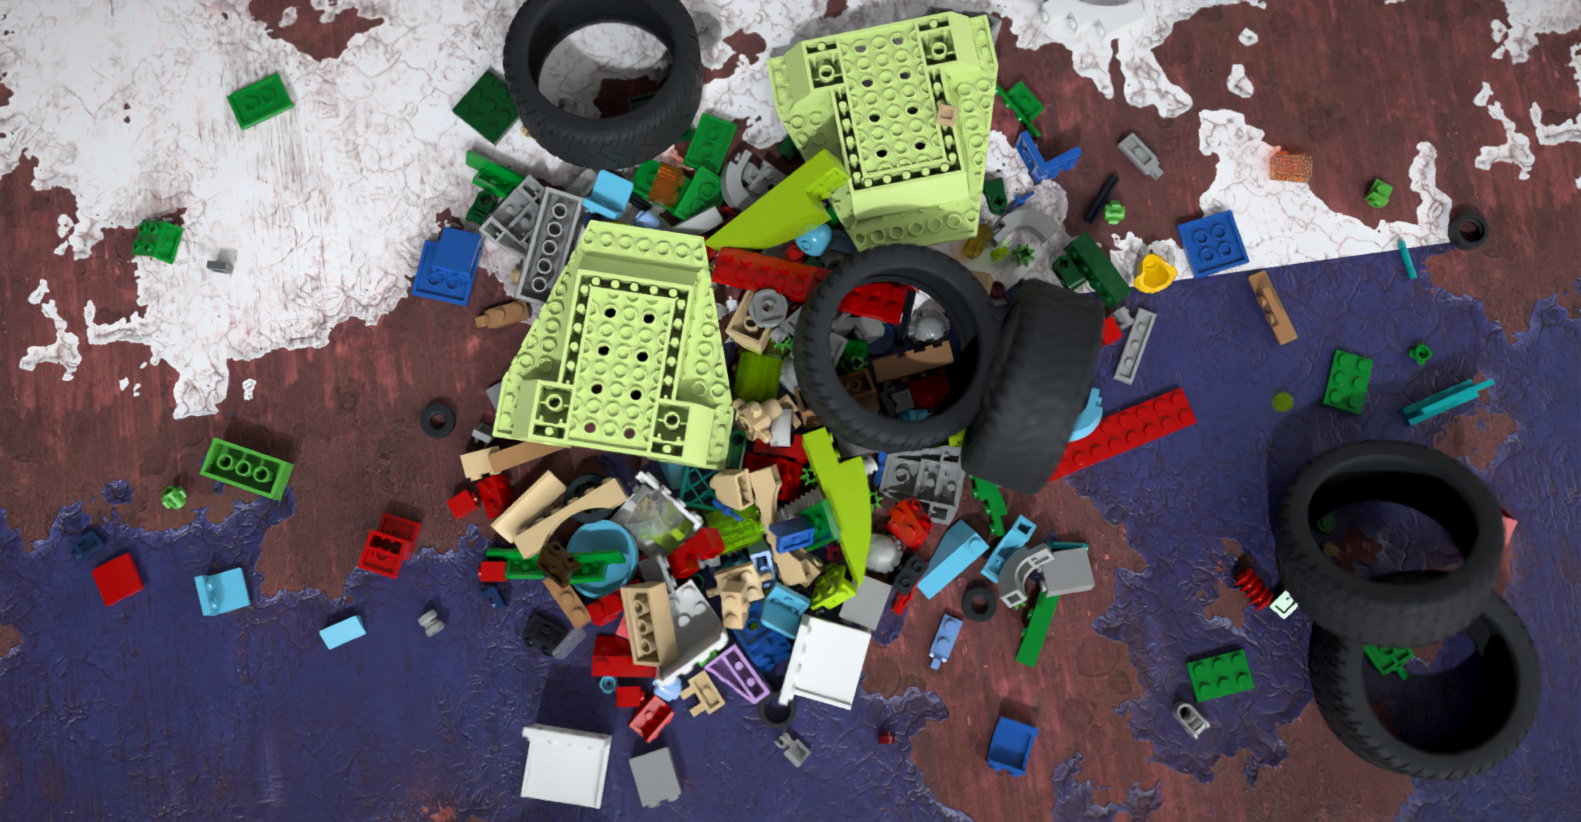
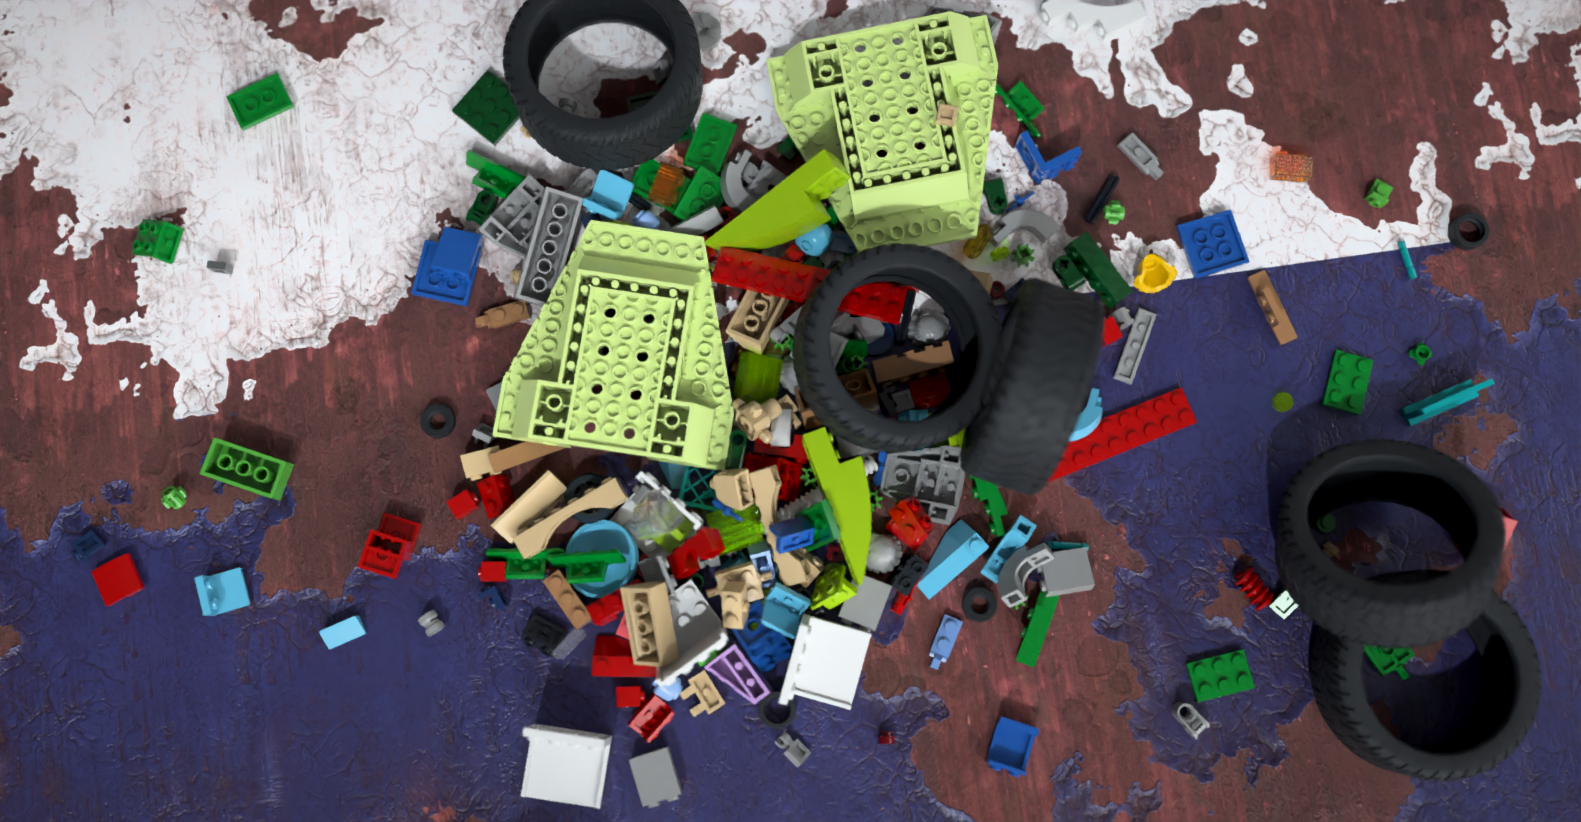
(557, 563): dark brown bracket -> none
(603, 684): medium azure plate -> none
(774, 300): light grey plate -> none

